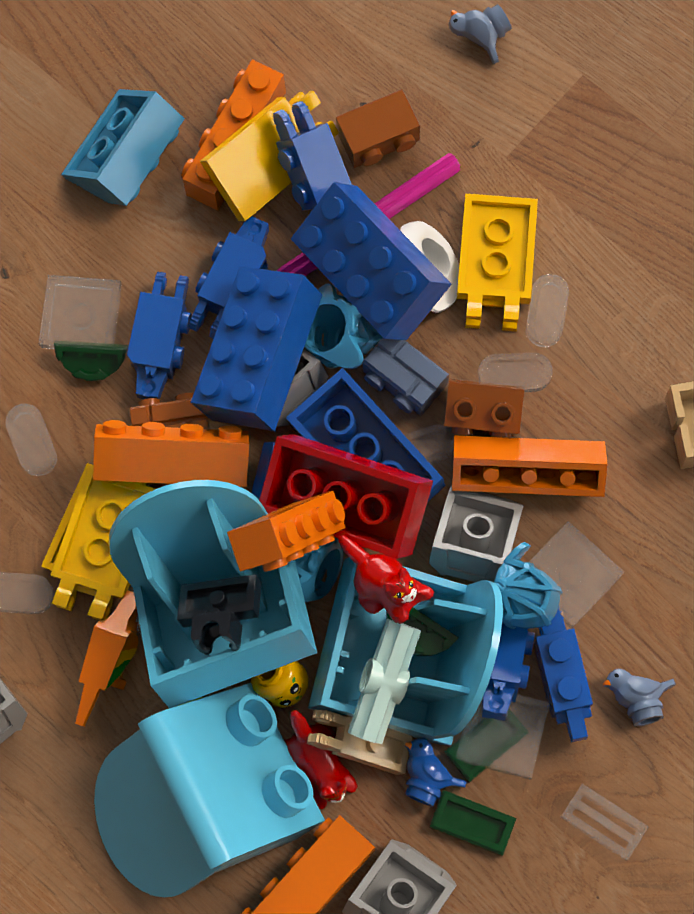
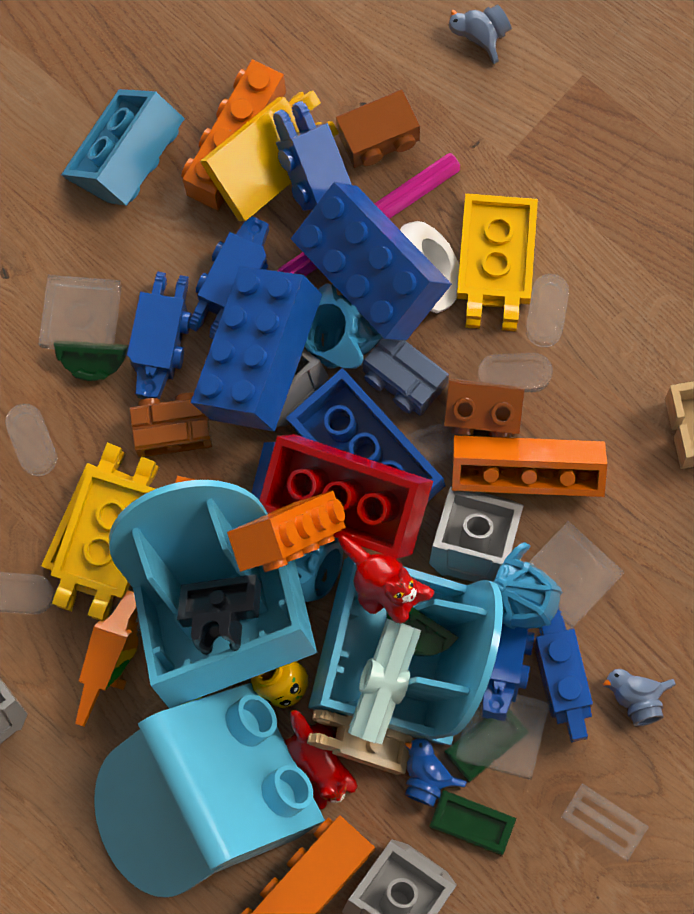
(170, 454): orange brick -> none

